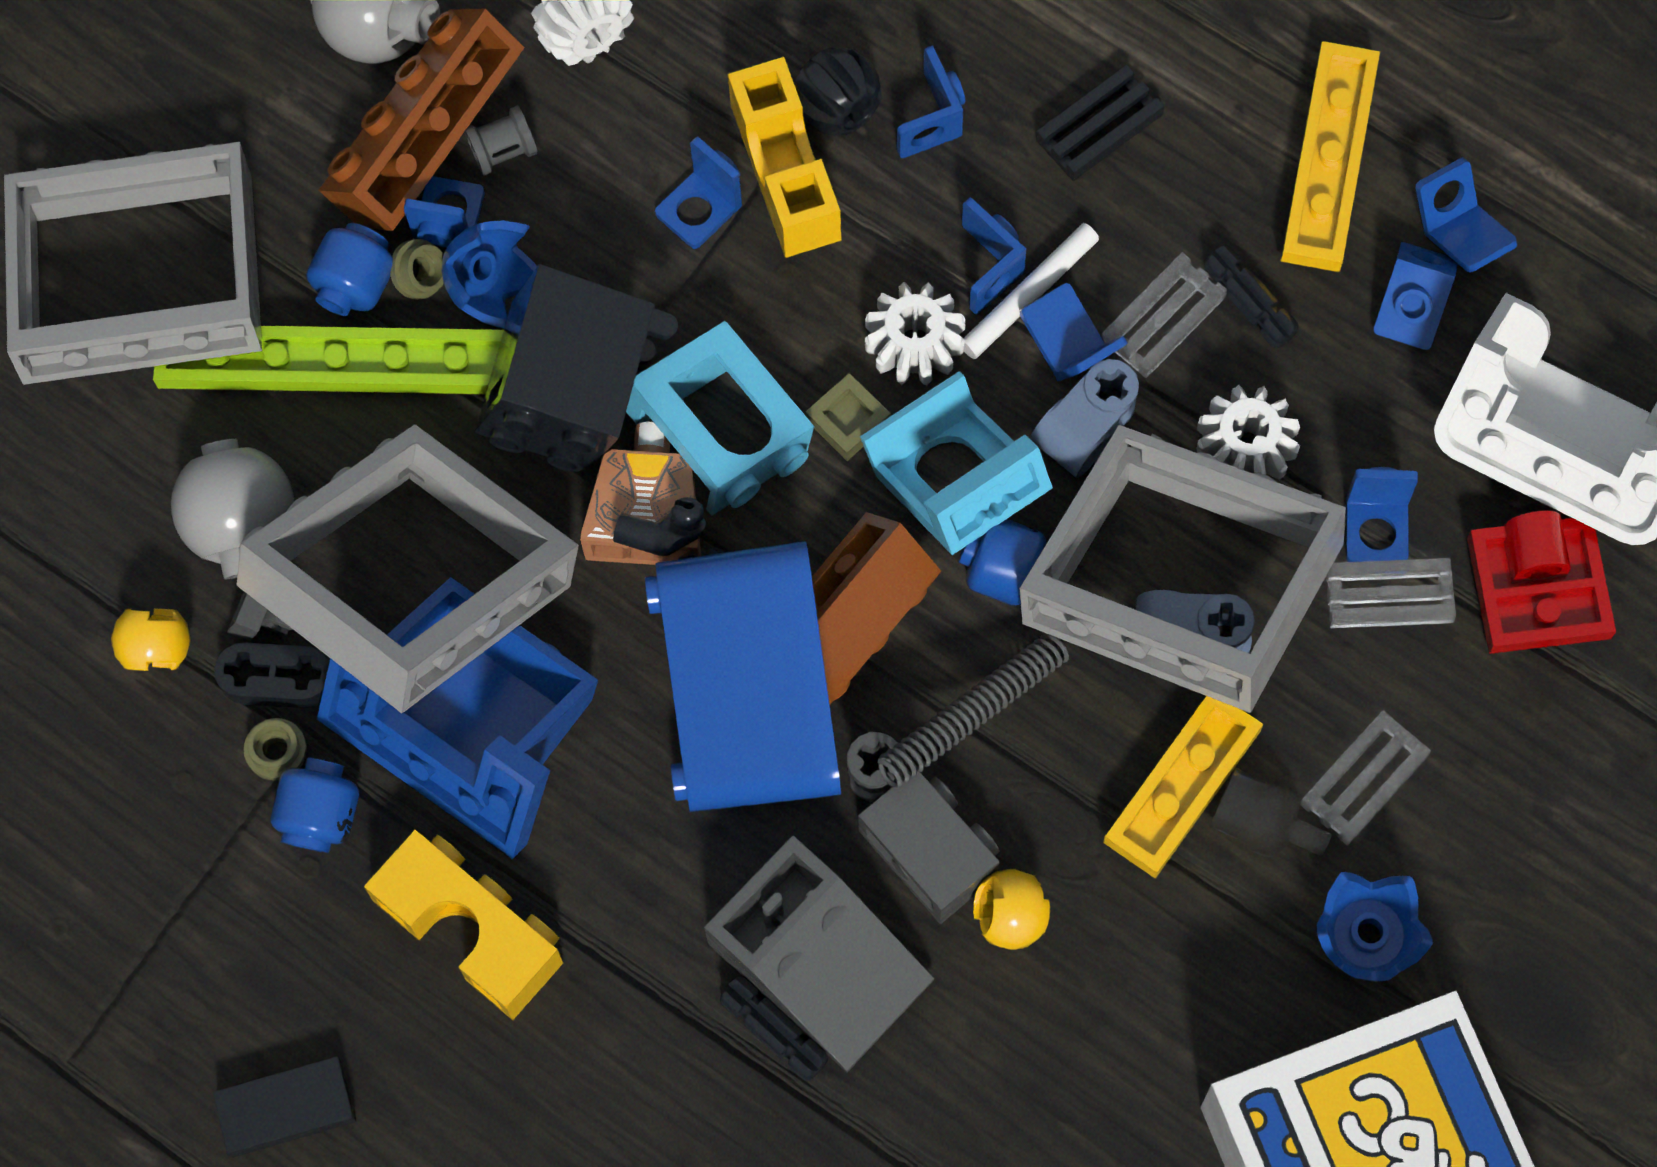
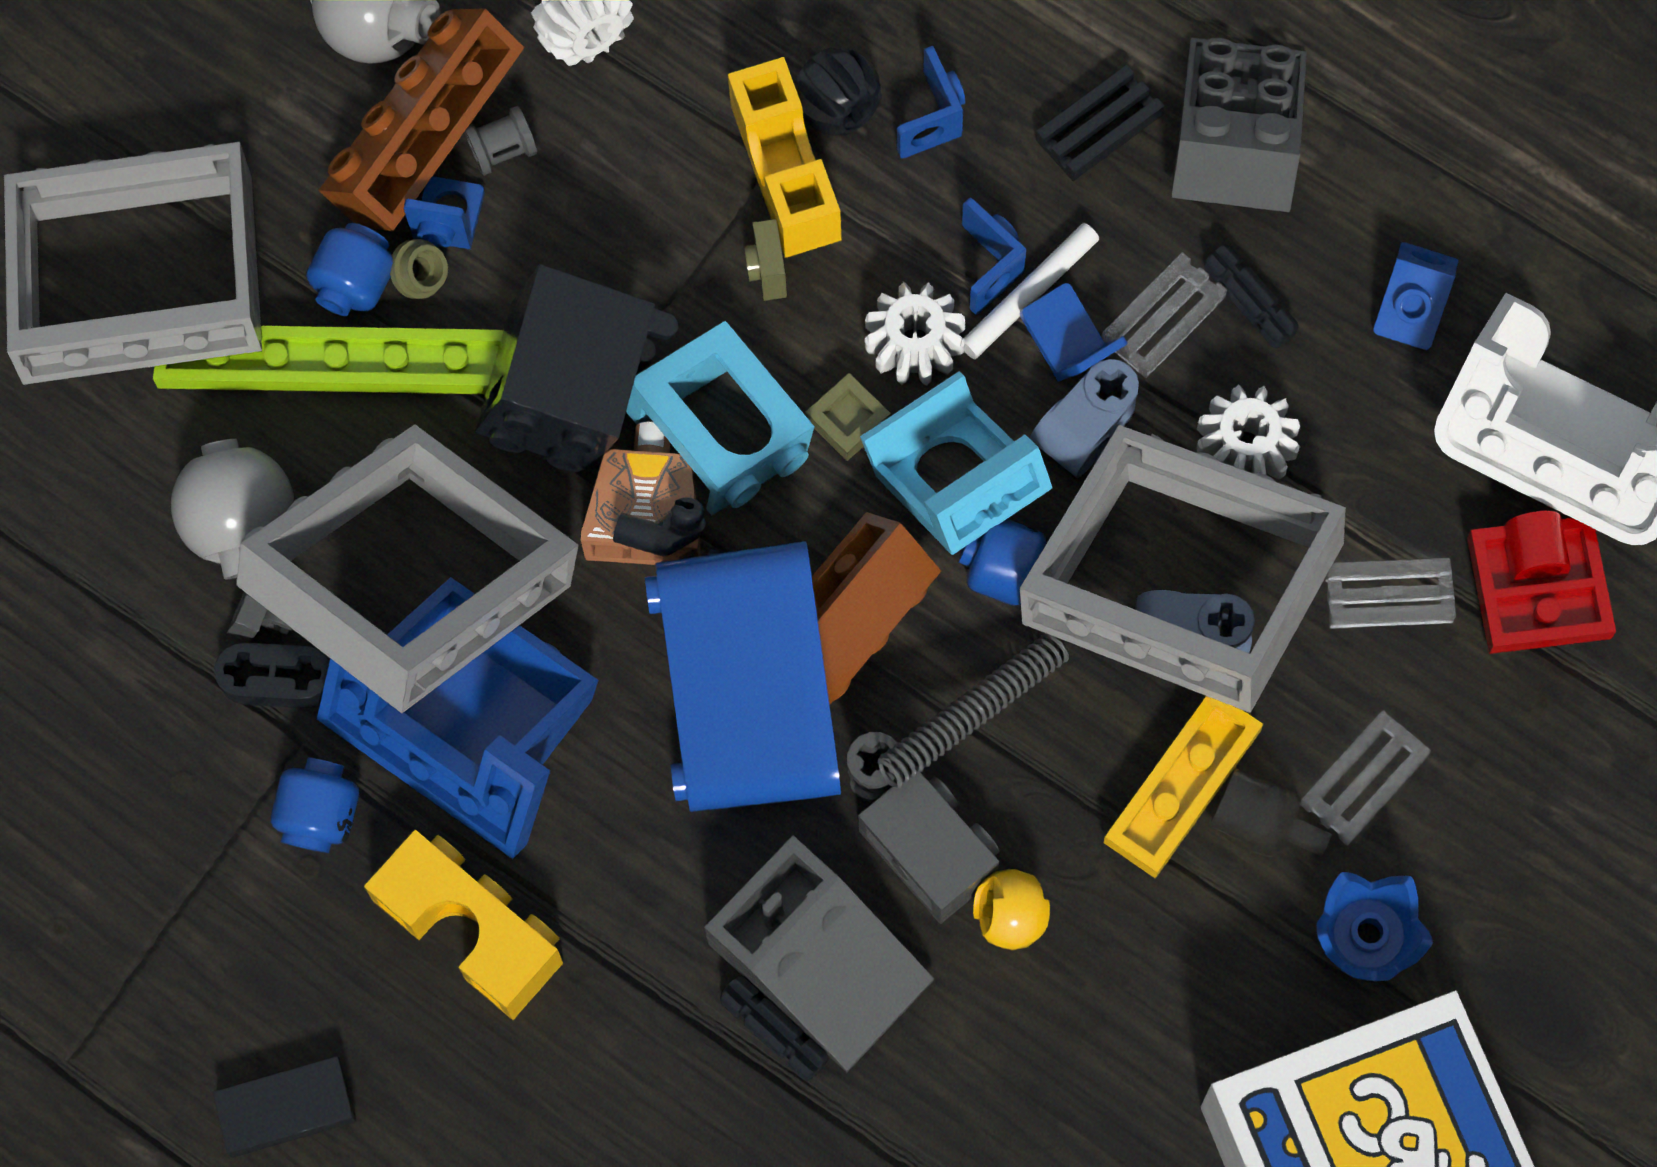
(148, 640): yellow piece -> none
(263, 736): olive plate -> none
(486, 268): blue piece -> none
(713, 180): blue bracket -> none
(765, 260): none -> olive plate
(1240, 124): none -> dark grey slope
(1330, 157): yellow plate -> none
(1379, 495): blue bracket -> none
(1462, 226): blue bracket -> none

